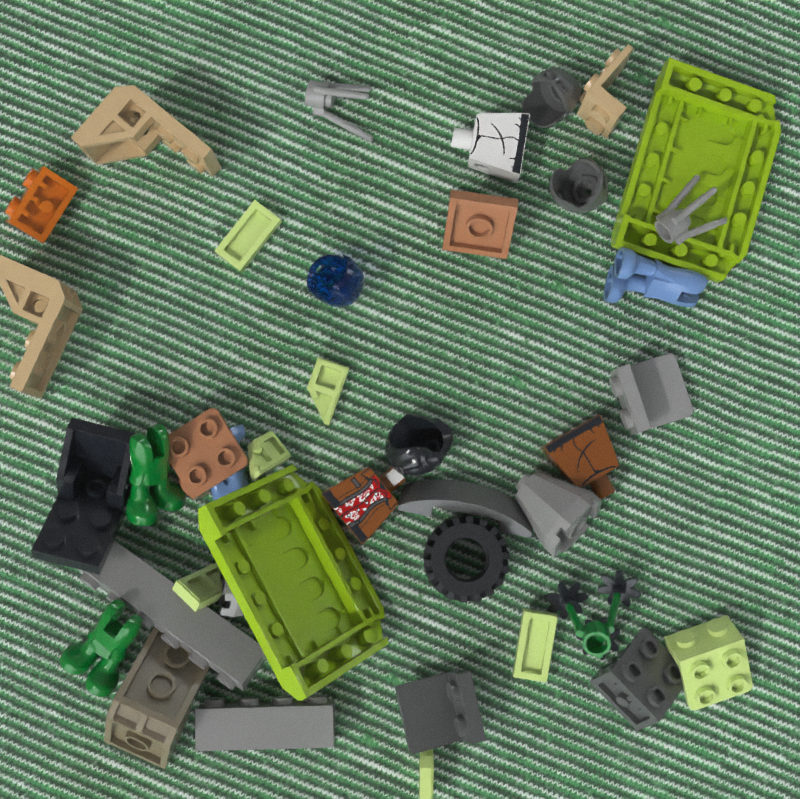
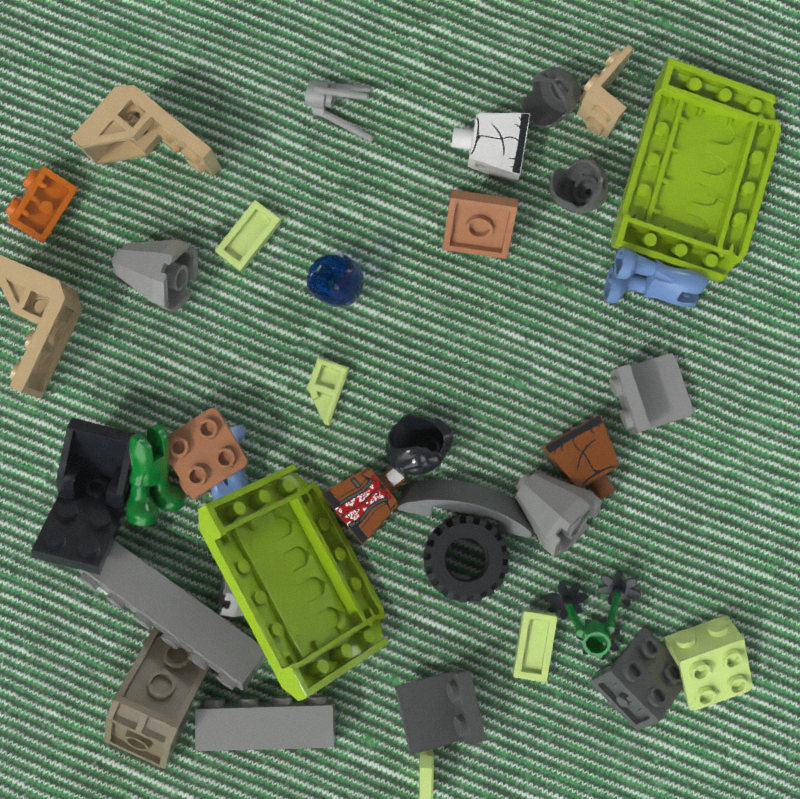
(108, 640): green piece -> none
(158, 270): none -> light grey cone
(200, 587): yellowish green tile -> none
(266, 454): yellowish green tile -> none
(673, 224): light grey plant -> none

